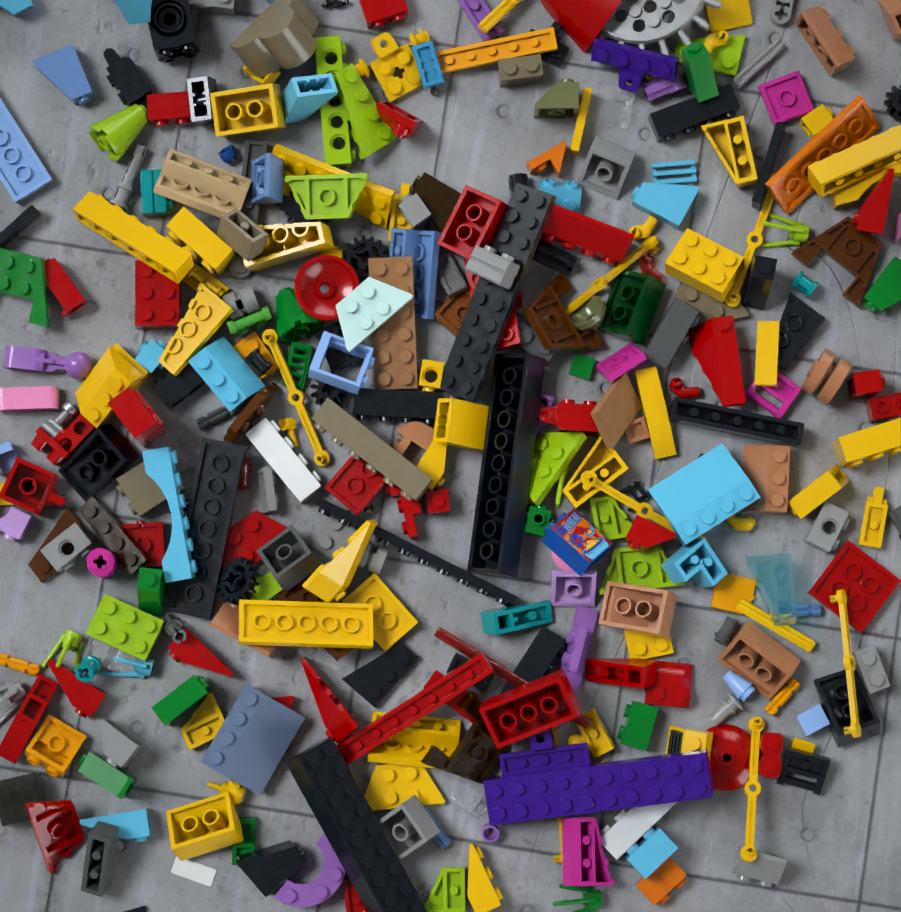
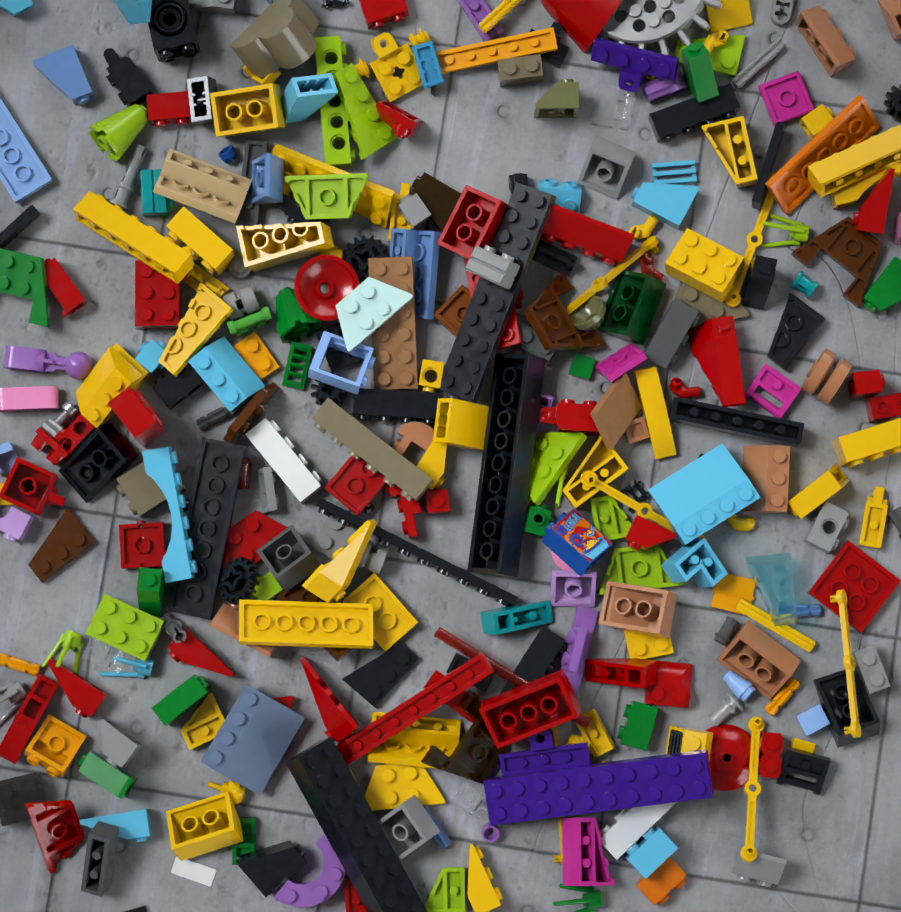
(54, 550): light grey brick -> none
(90, 670): teal bush -> none
(99, 555): dark pink piece -> none
(113, 535): dark brown plate -> none
(242, 234): dark tan brick -> none
(258, 362): black bush -> none
(289, 424): yellow hand -> none
(321, 456): yellow piece -> none
(450, 276): flat silver tile -> none
(552, 156): orange slope -> none
(580, 122): yellow tile -> none
(767, 353): yellow tile -> none

